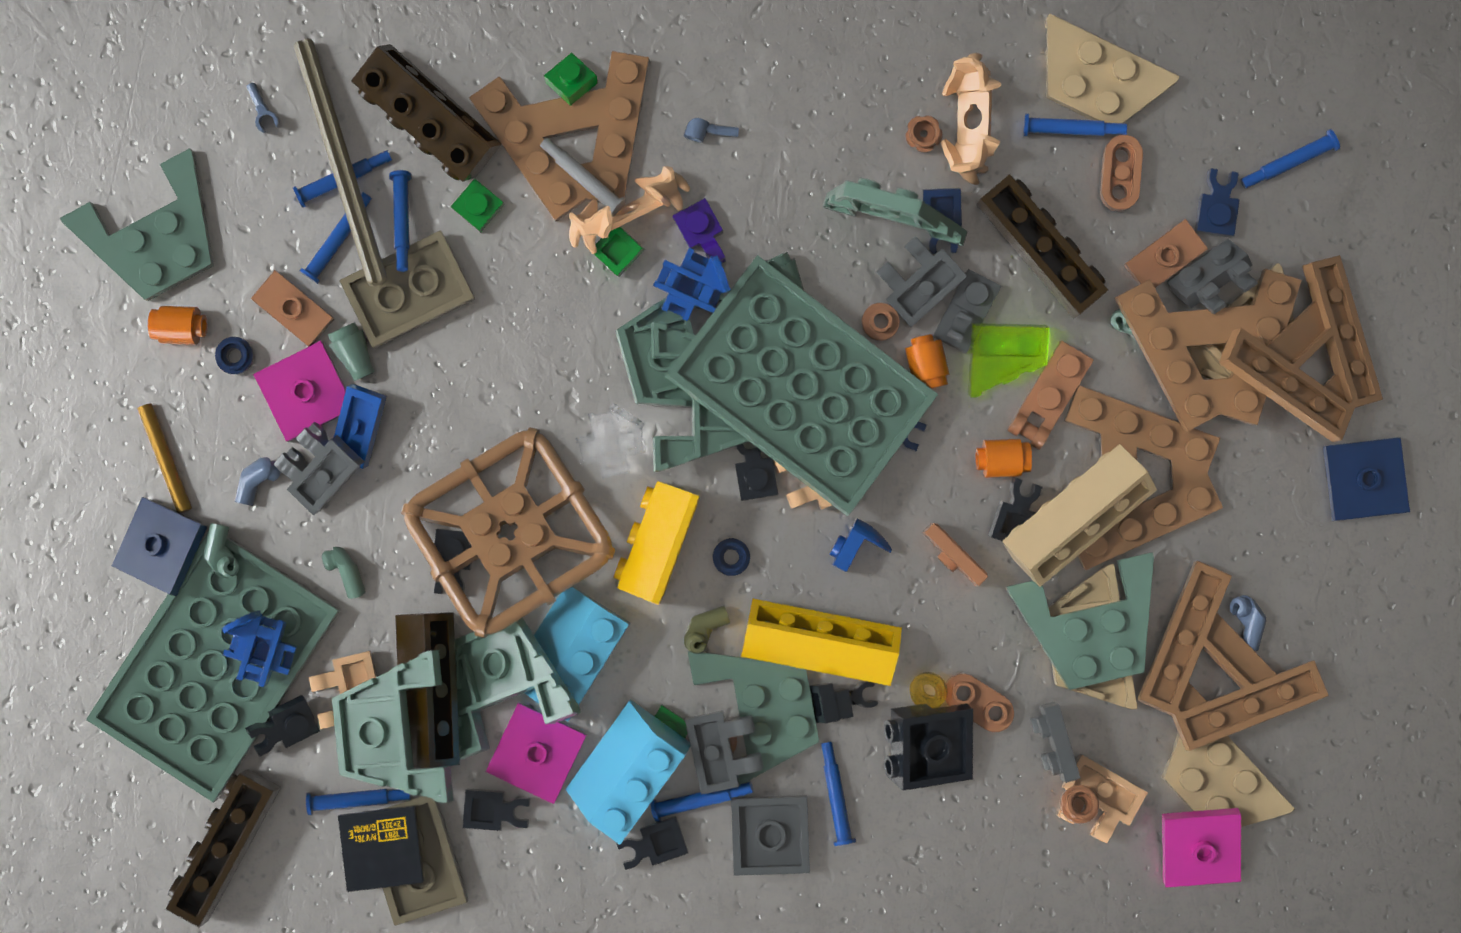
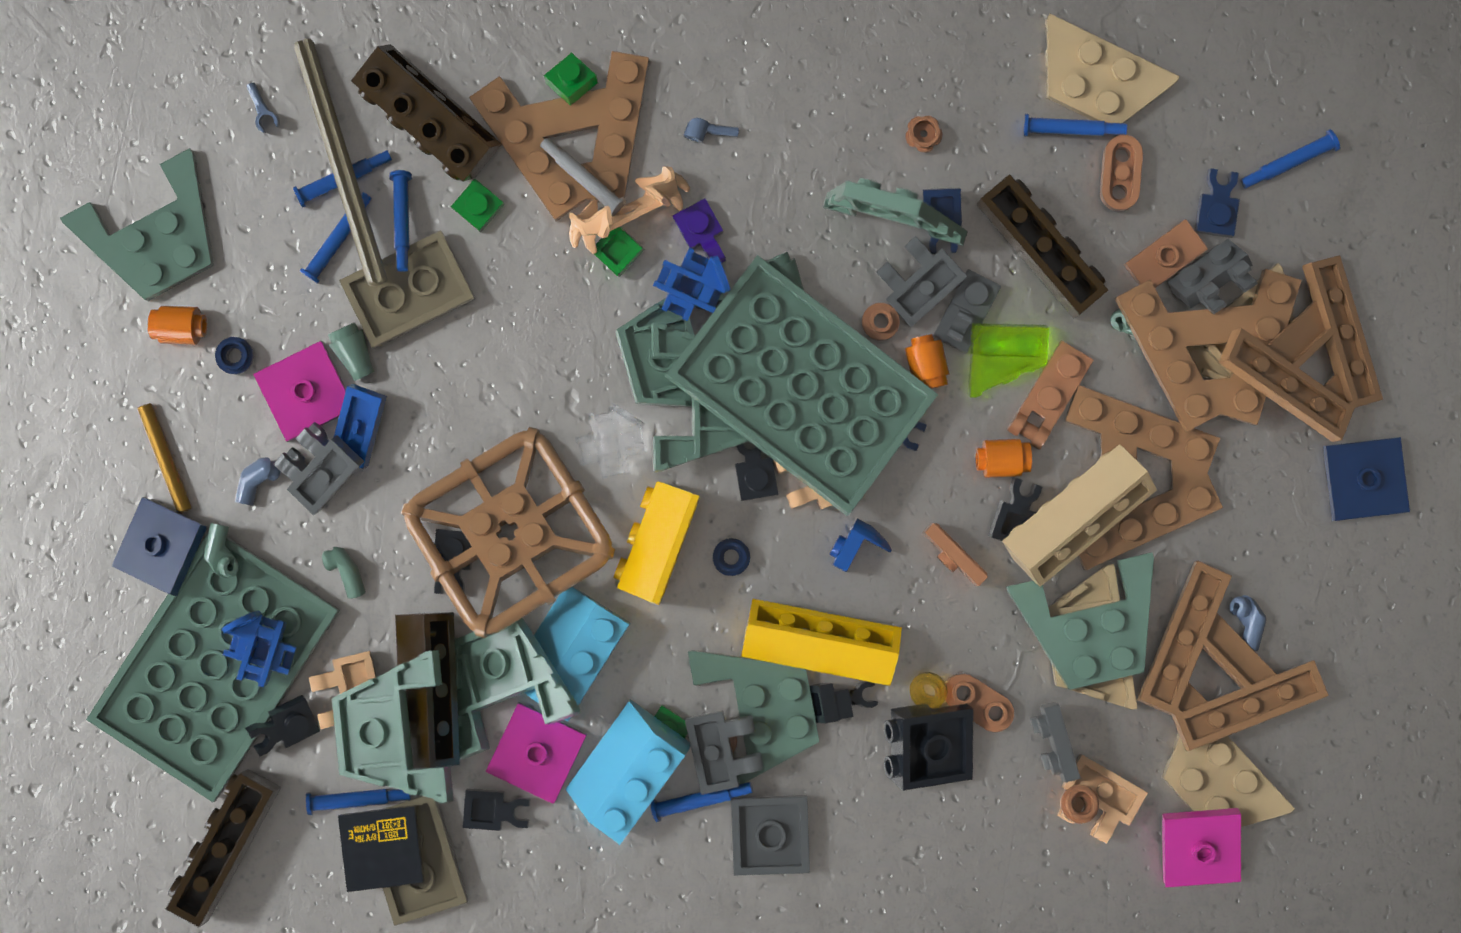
(292, 308): nougat plate -> none
(658, 842): black plate -> none
(701, 626): olive arm -> none
(836, 796): blue piece -> none
(973, 146): light nougat piece -> none

